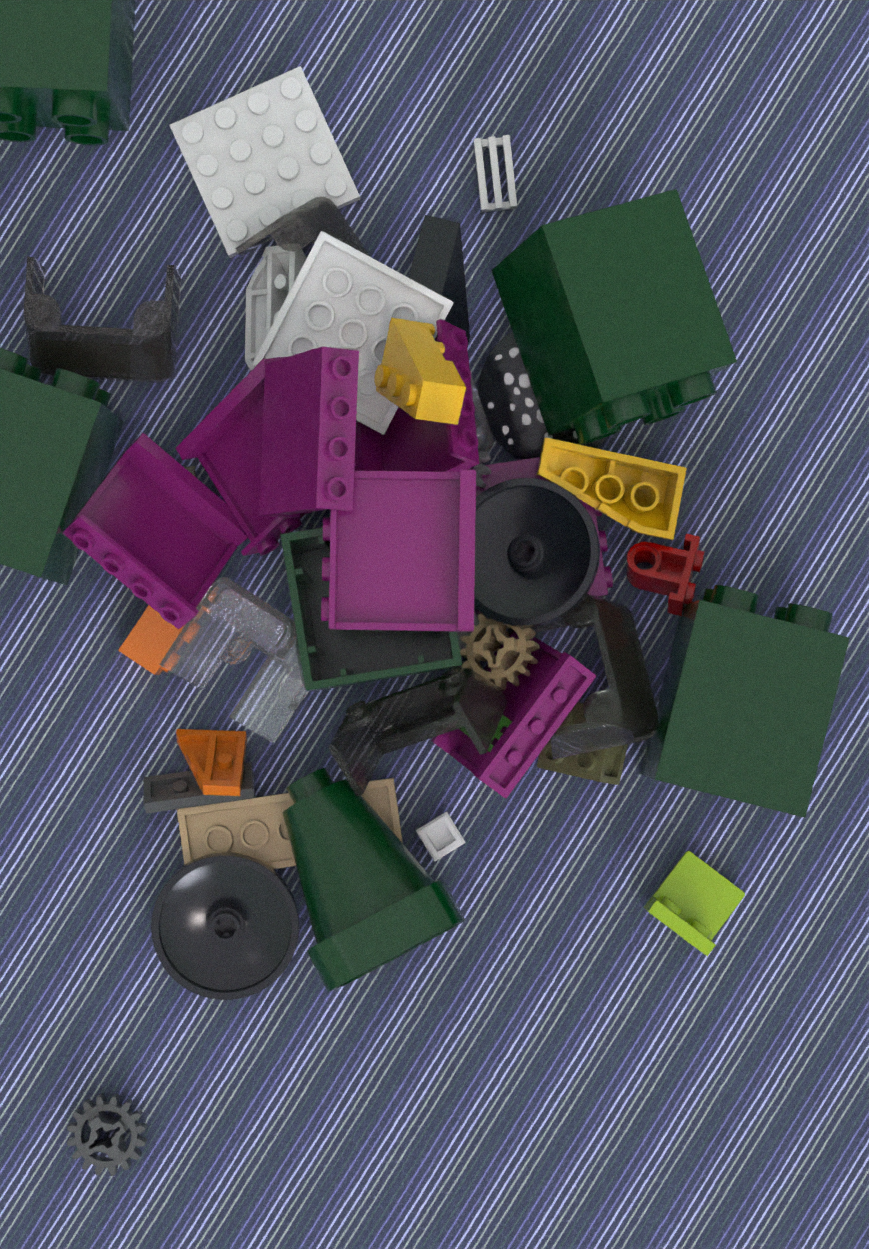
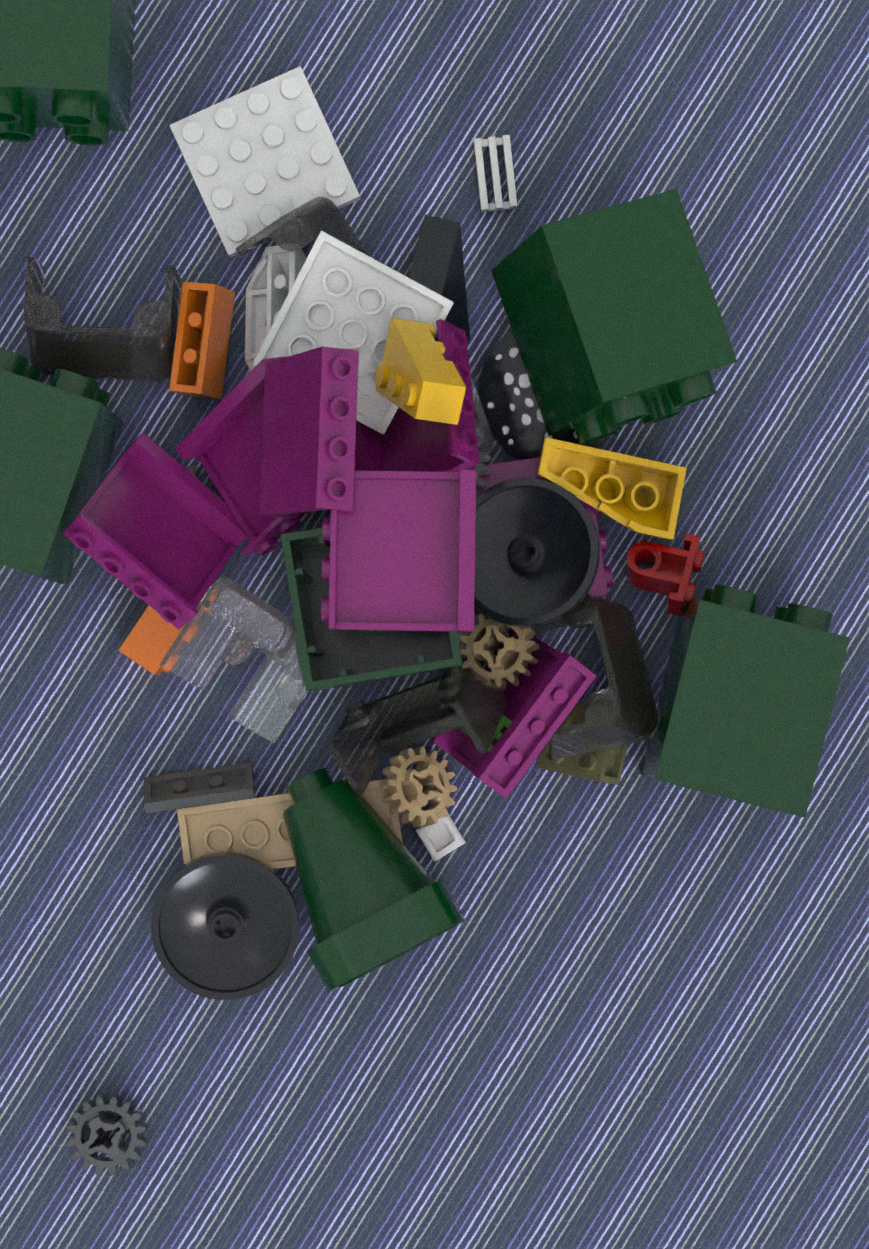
(202, 340): none -> orange brick
(215, 759): orange wing -> none
(418, 787): none -> tan gear
(694, 901): lime bracket -> none

